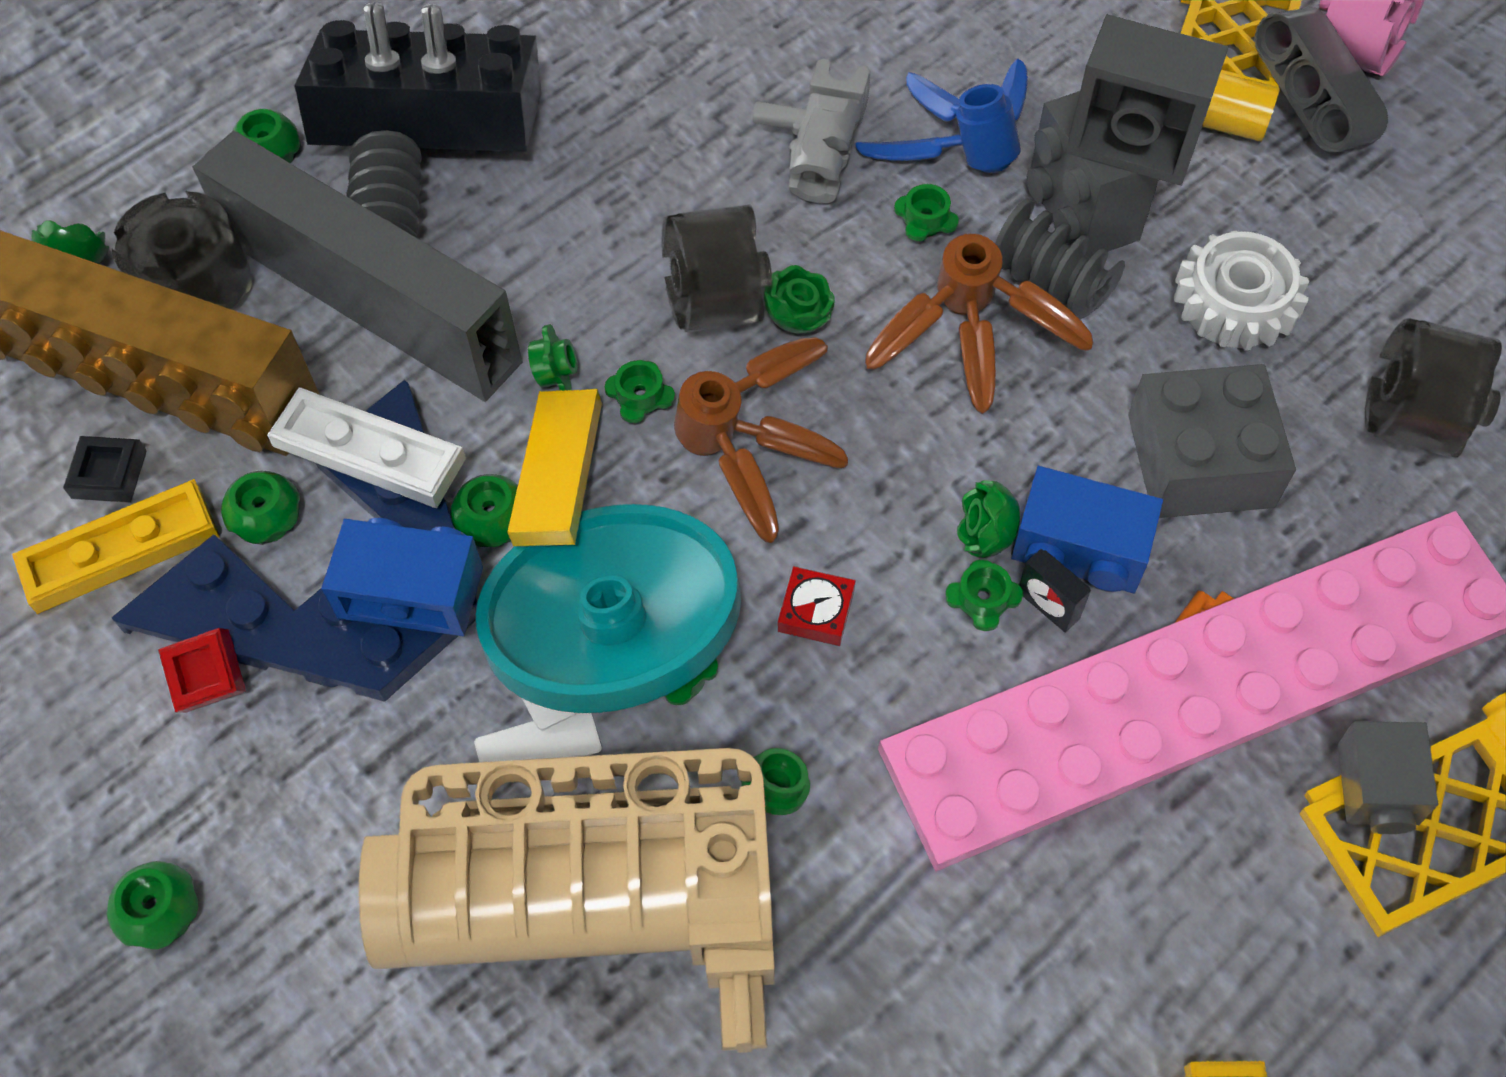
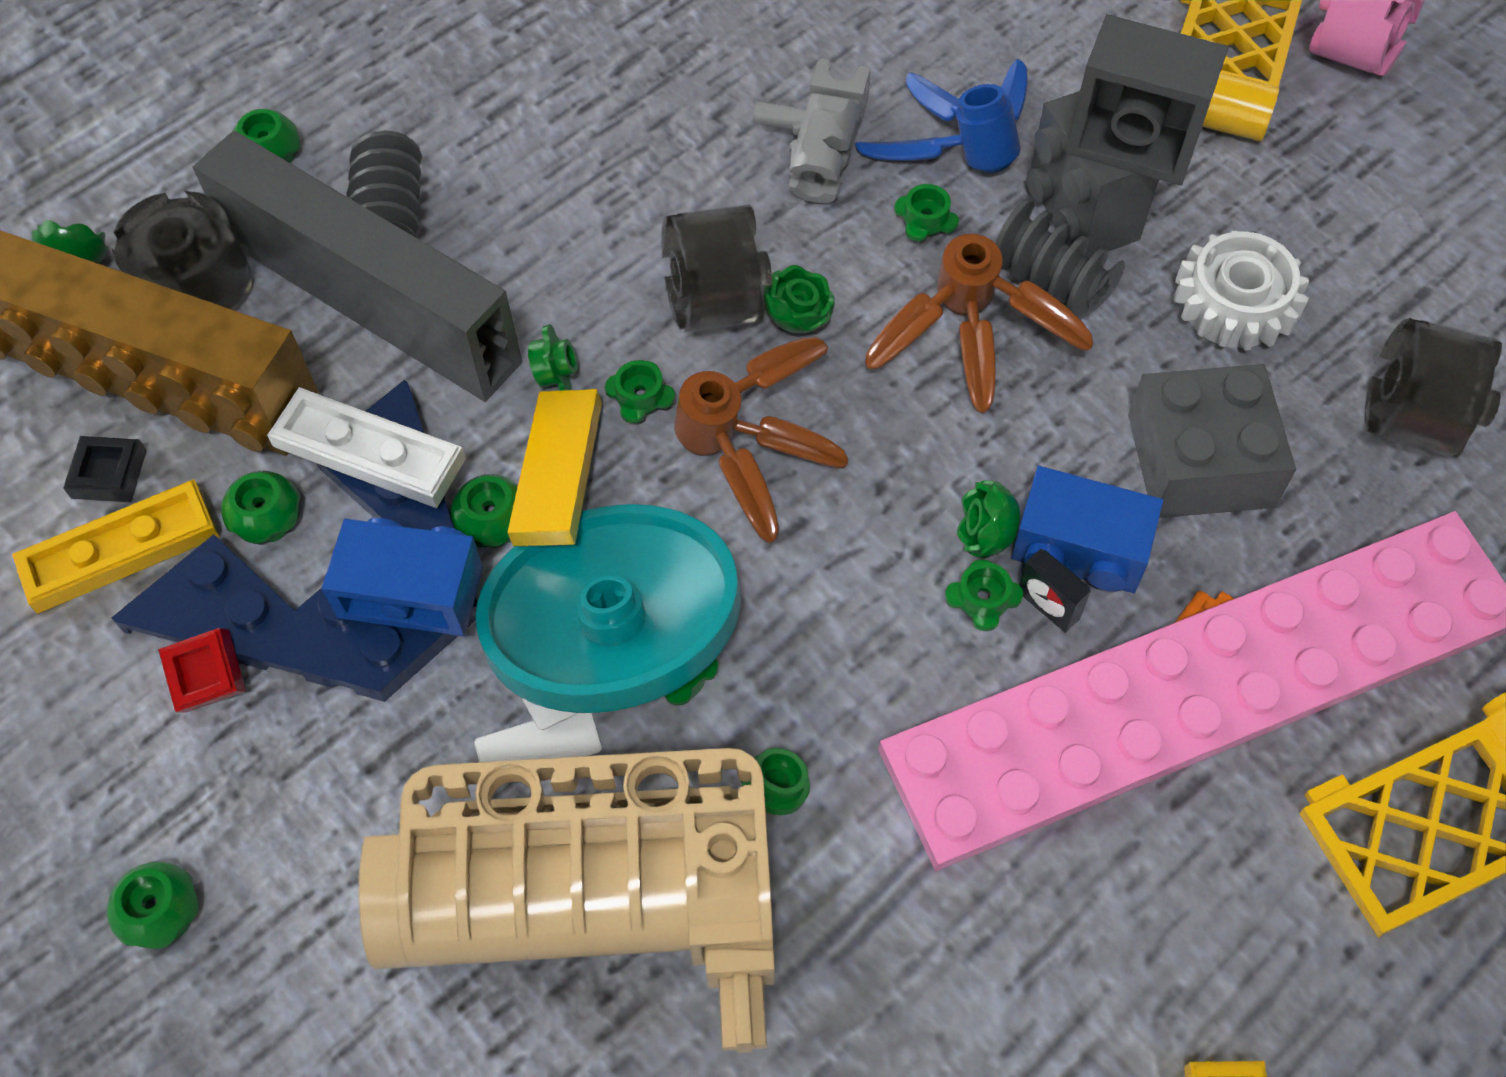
(428, 85): black piece -> none
(816, 606): tile -> none
(1321, 79): dark grey beam -> none
(1387, 775): dark grey brick -> none

